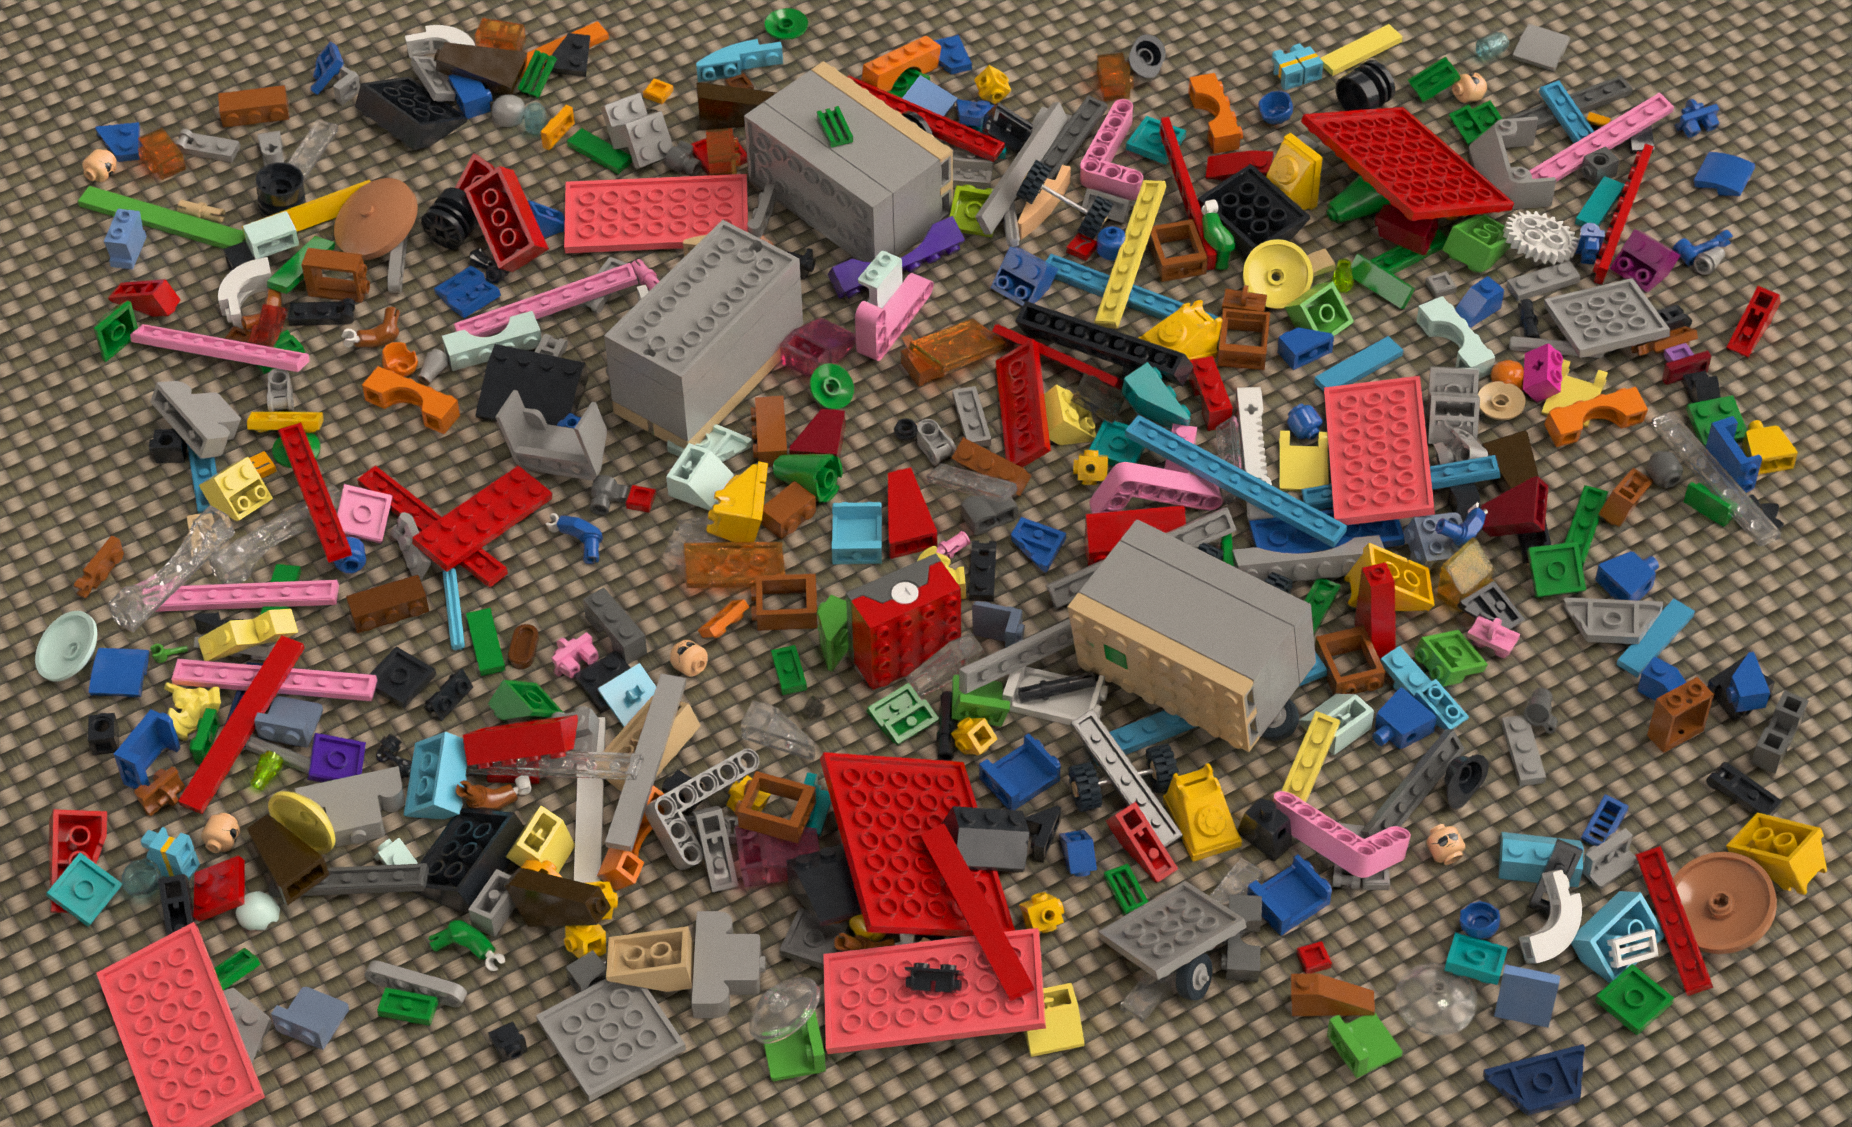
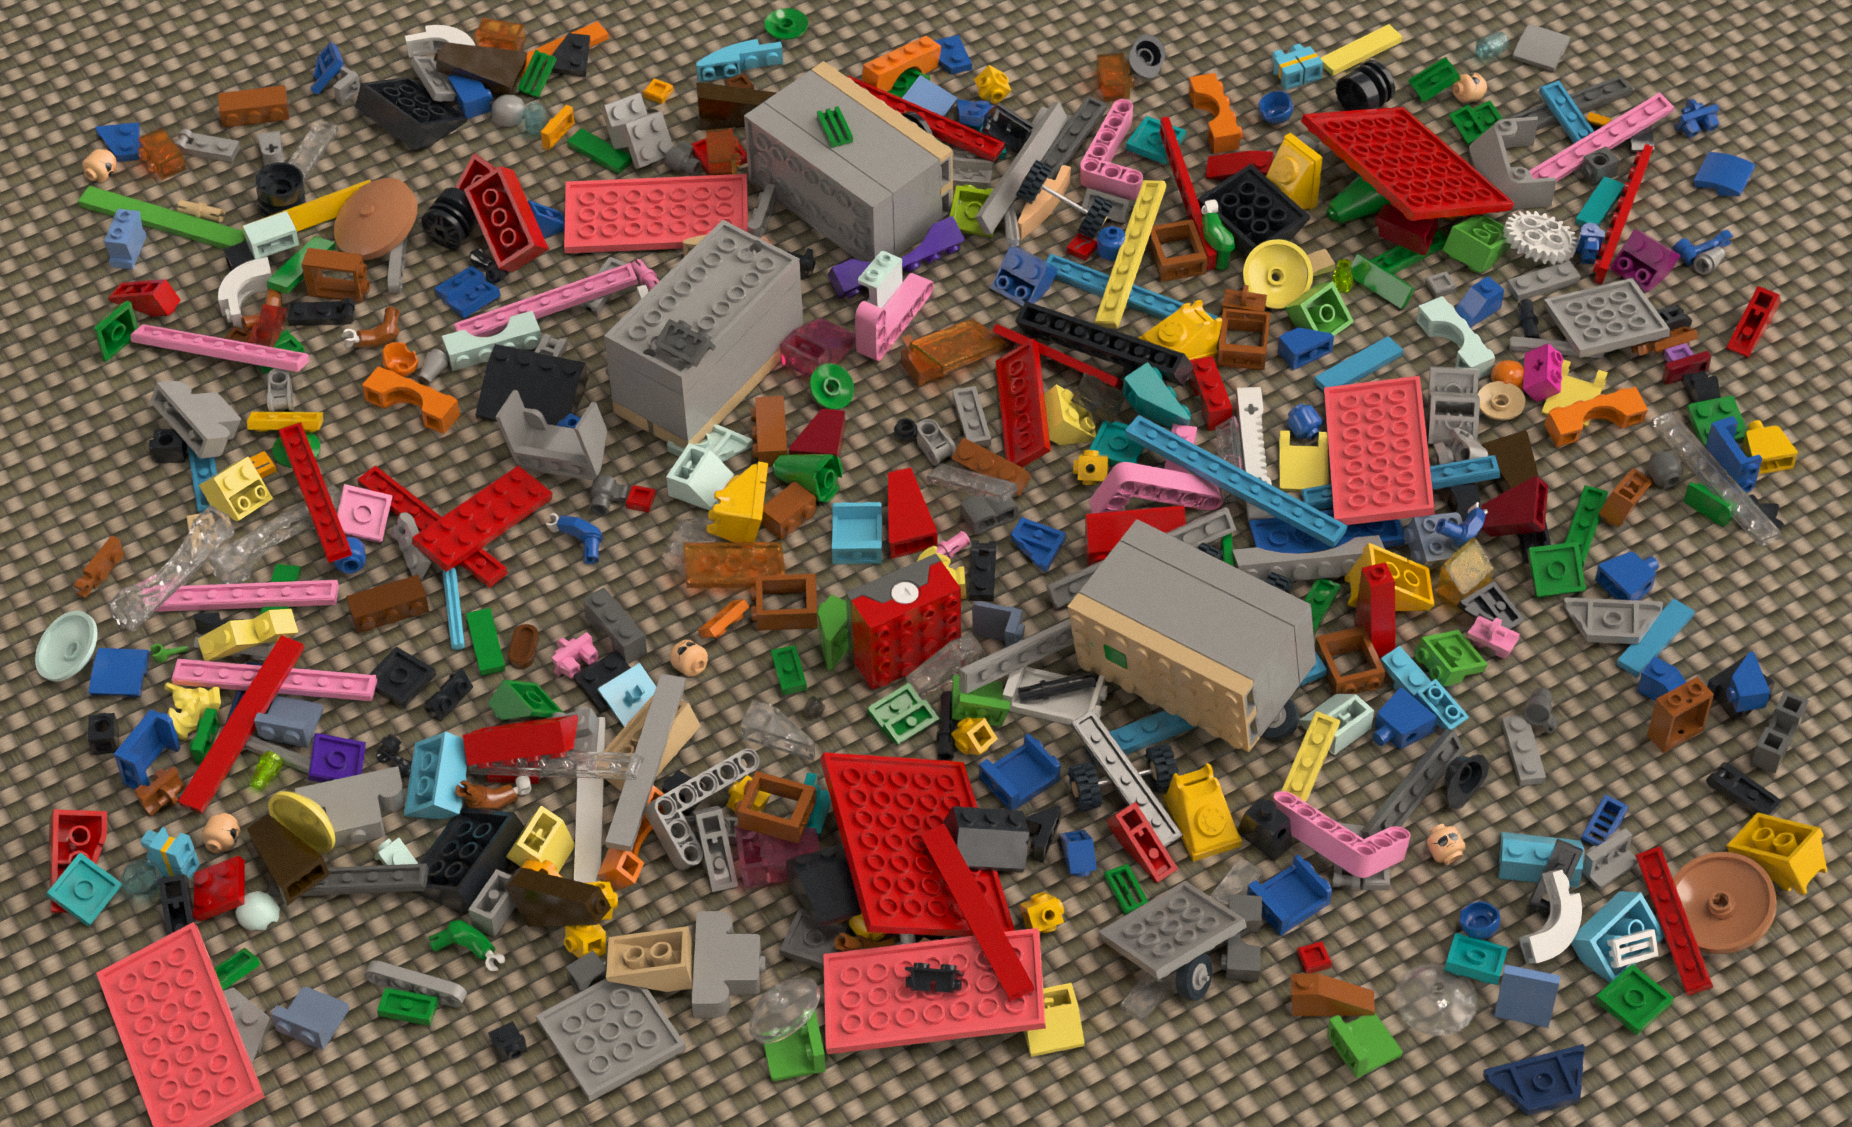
(683, 342): none -> dark grey bracket

